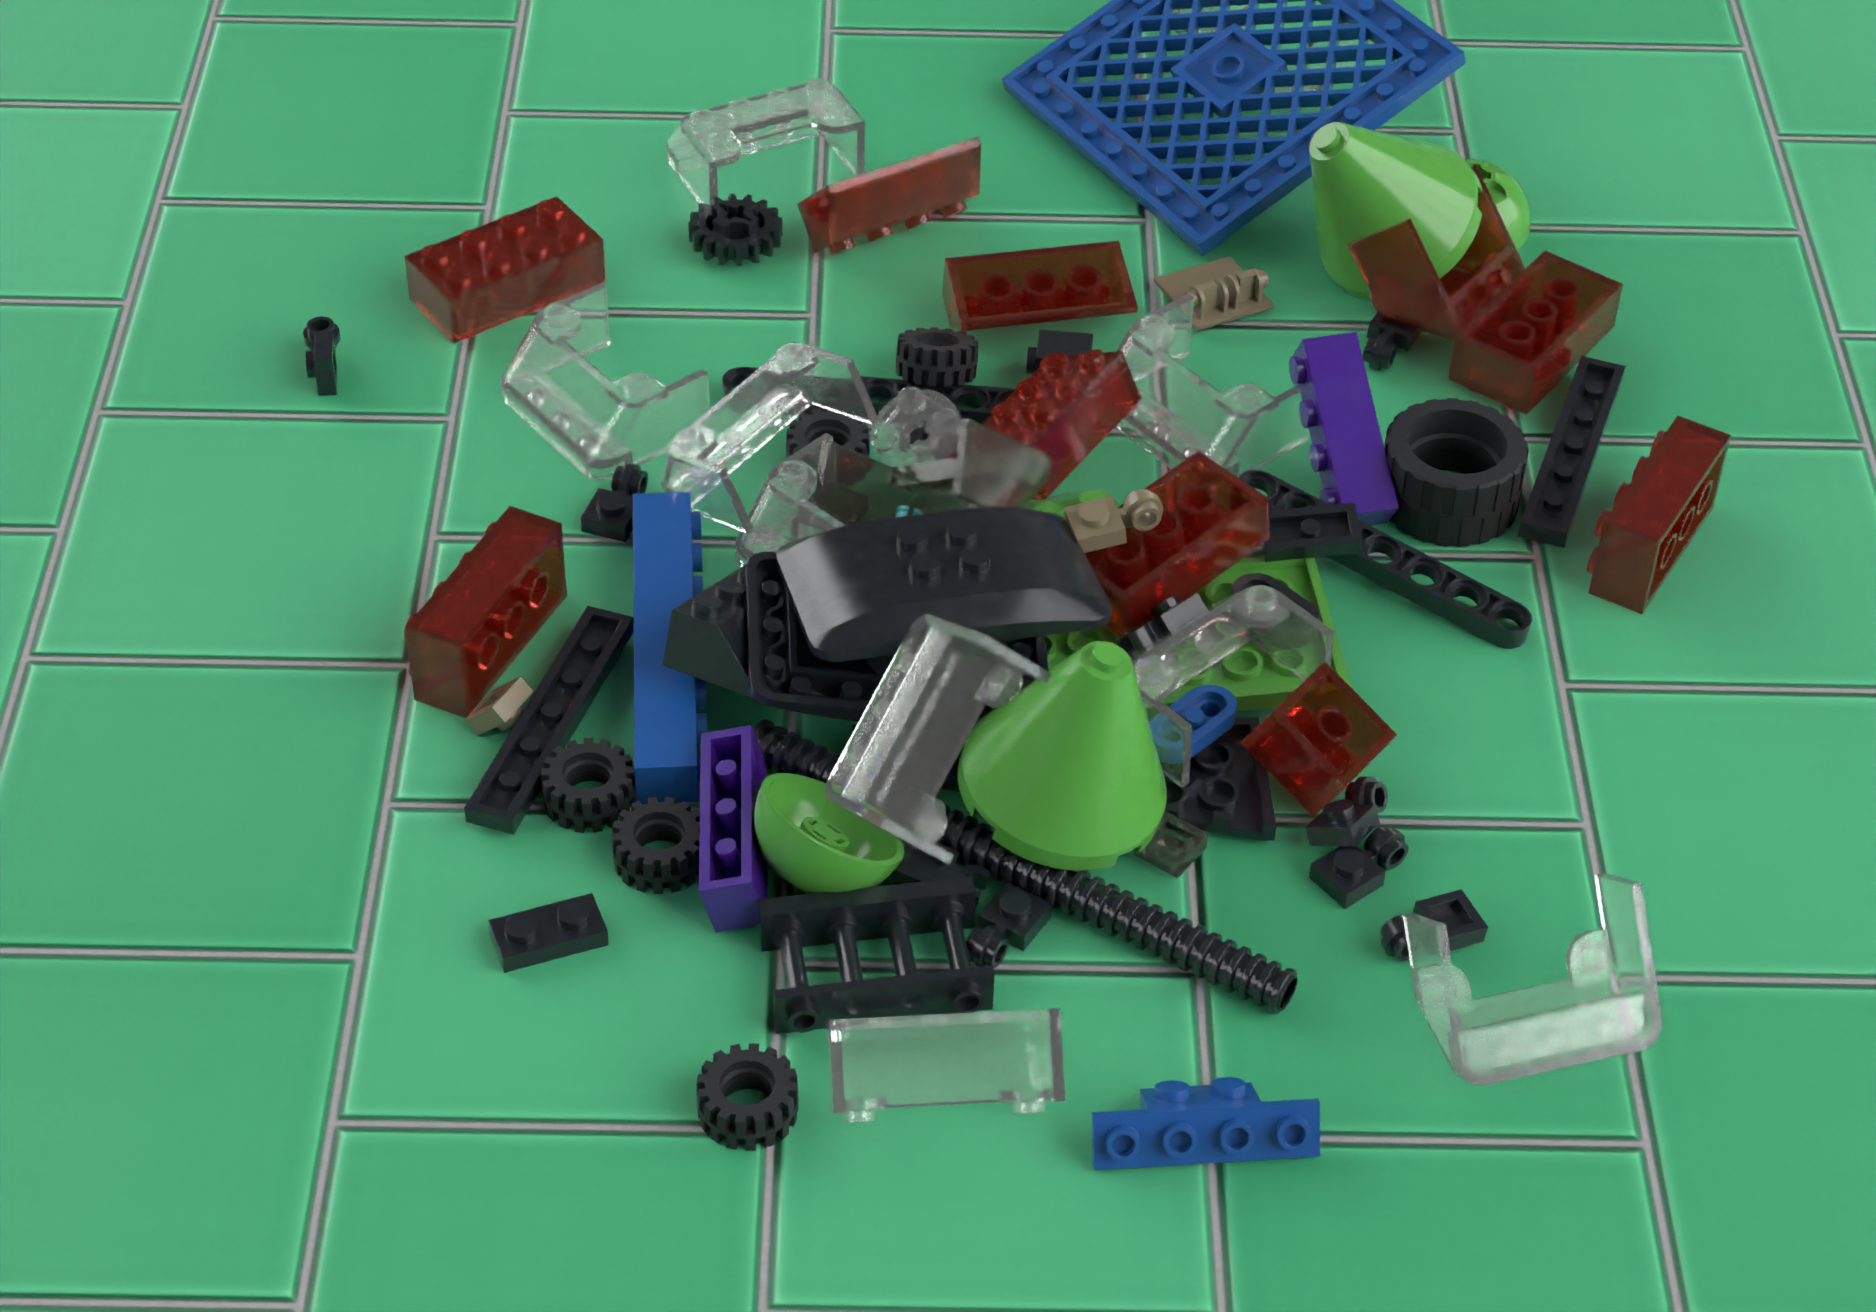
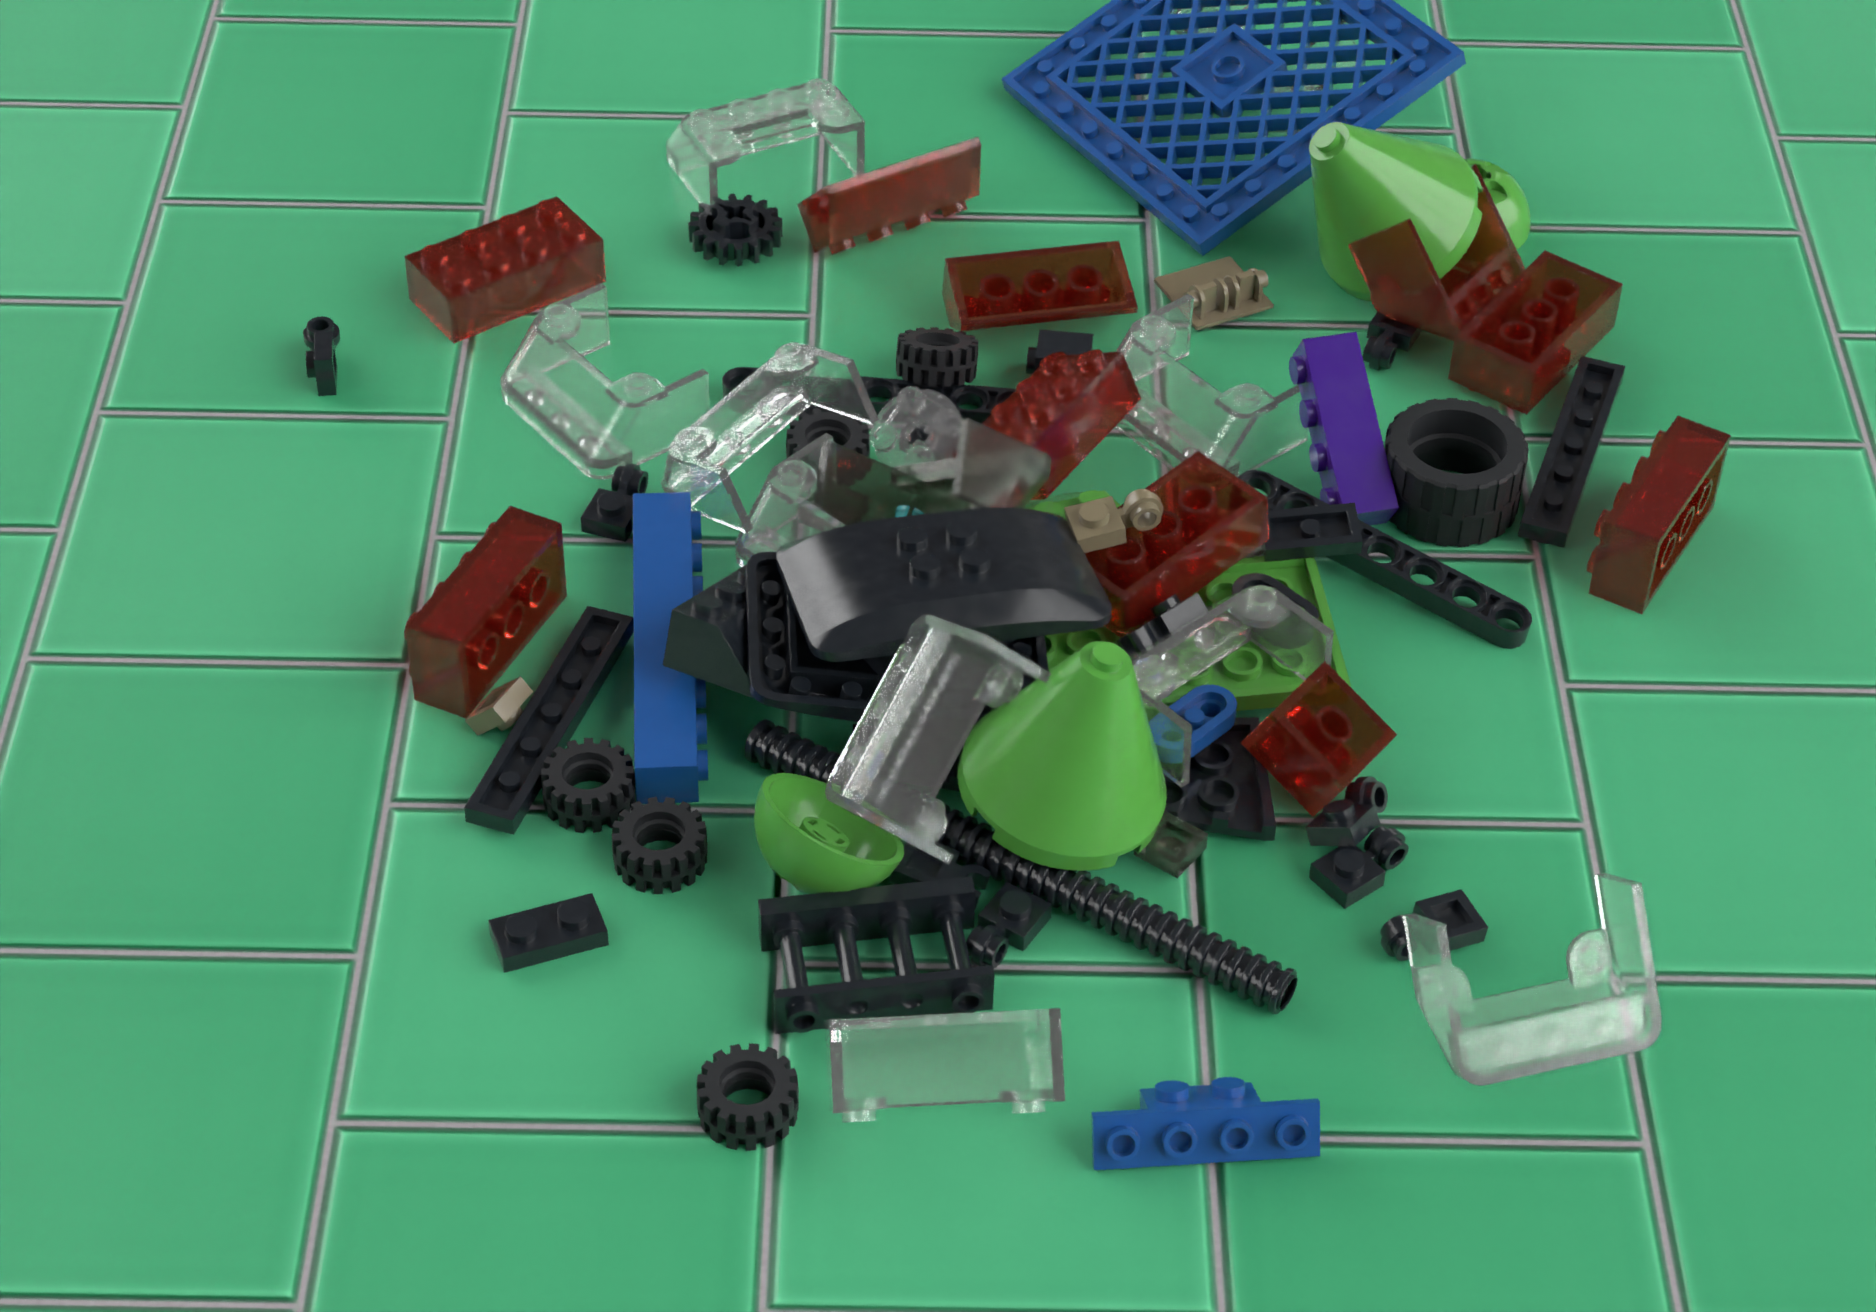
(729, 856): dark purple brick -> none

